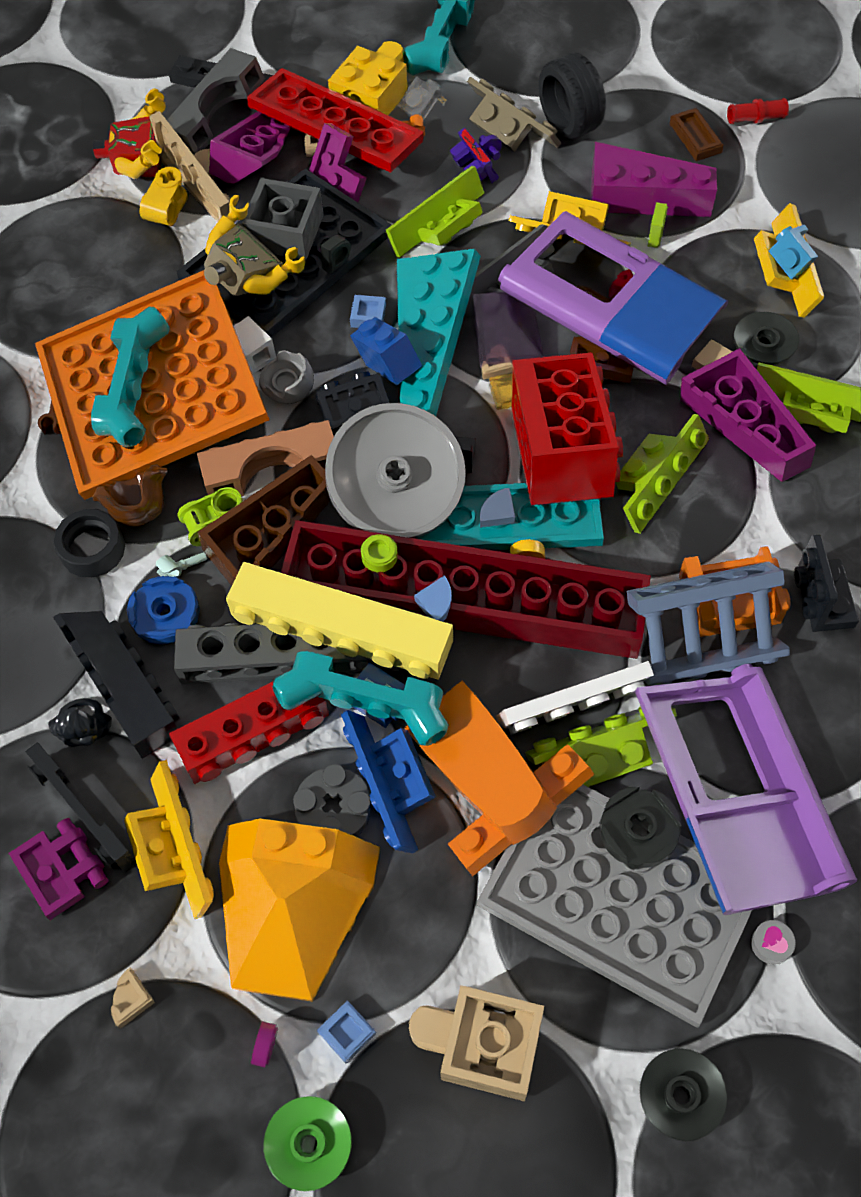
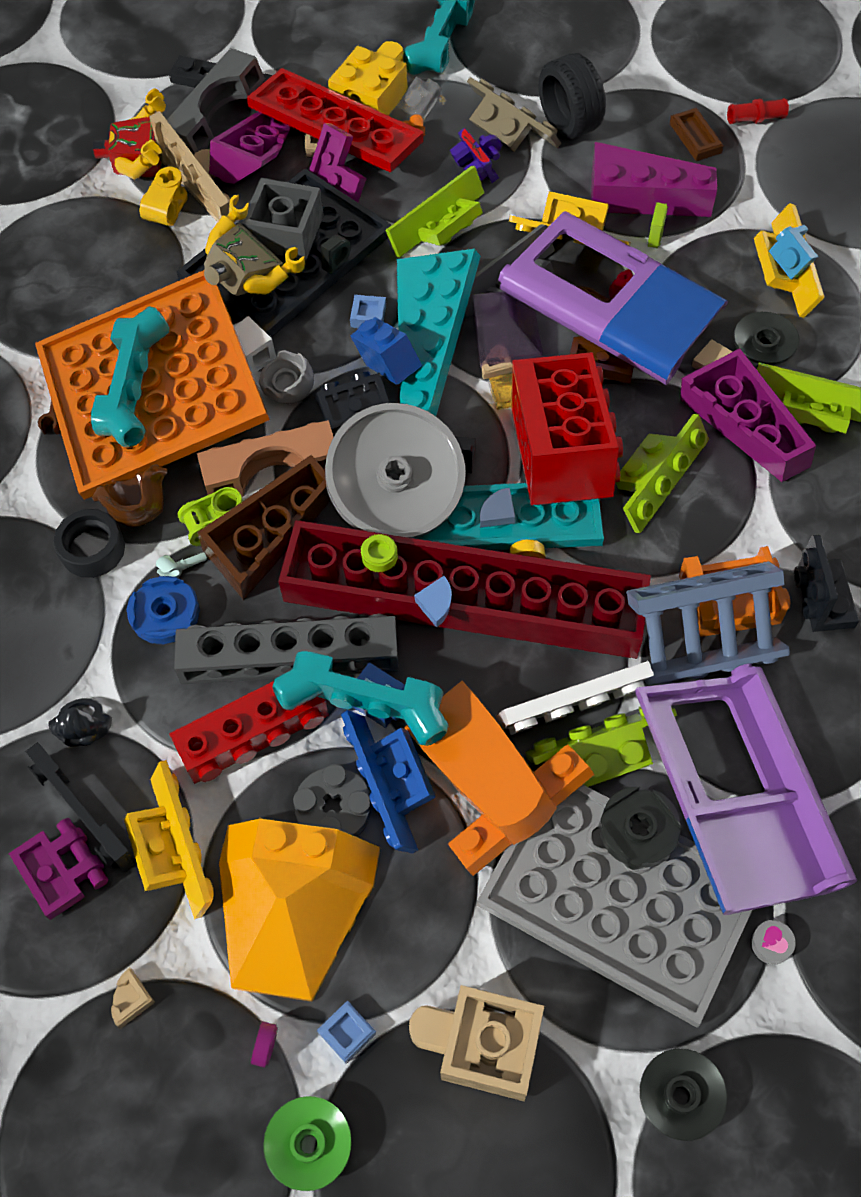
(119, 679): black wedge -> none
(340, 621): light yellow brick -> none

